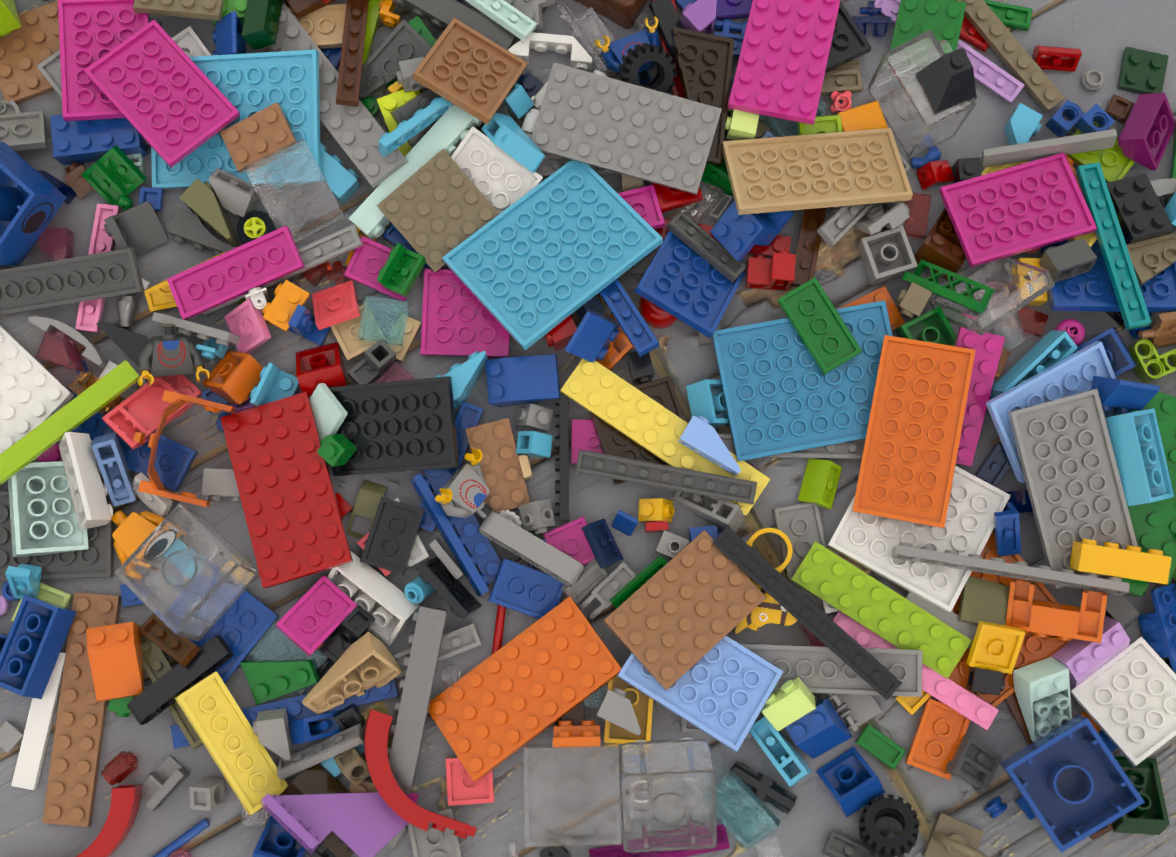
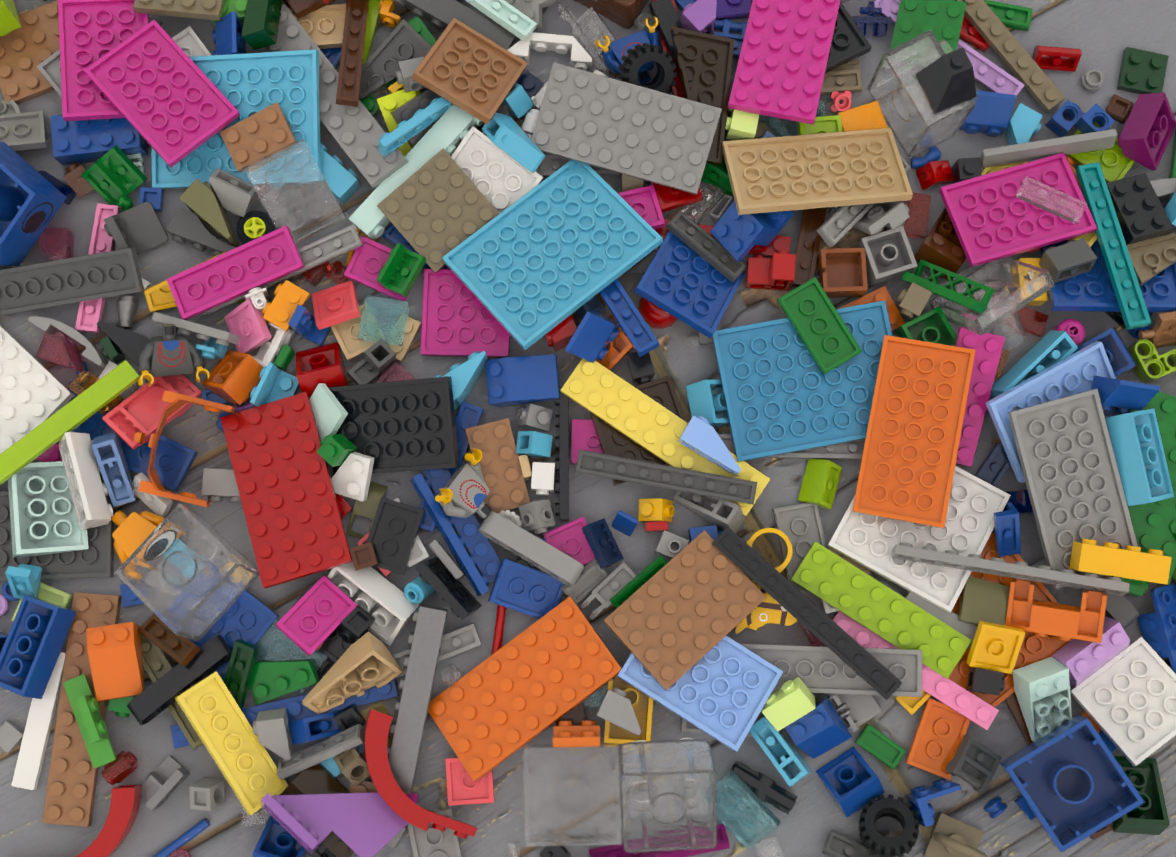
(90, 721): none -> bright green bracket
(111, 350): none -> dark green plate
(240, 670): none -> dark green plate
(270, 349): none -> white hinge
(284, 357): none -> green tile
(354, 476): none -> white wing
(363, 556): none -> reddish brown plate
(543, 478): none -> white brick
(842, 272): none -> dark orange piece
(921, 795): none -> blue bracket
(990, 114): none -> blue slope
(1051, 200): none -> clear tile

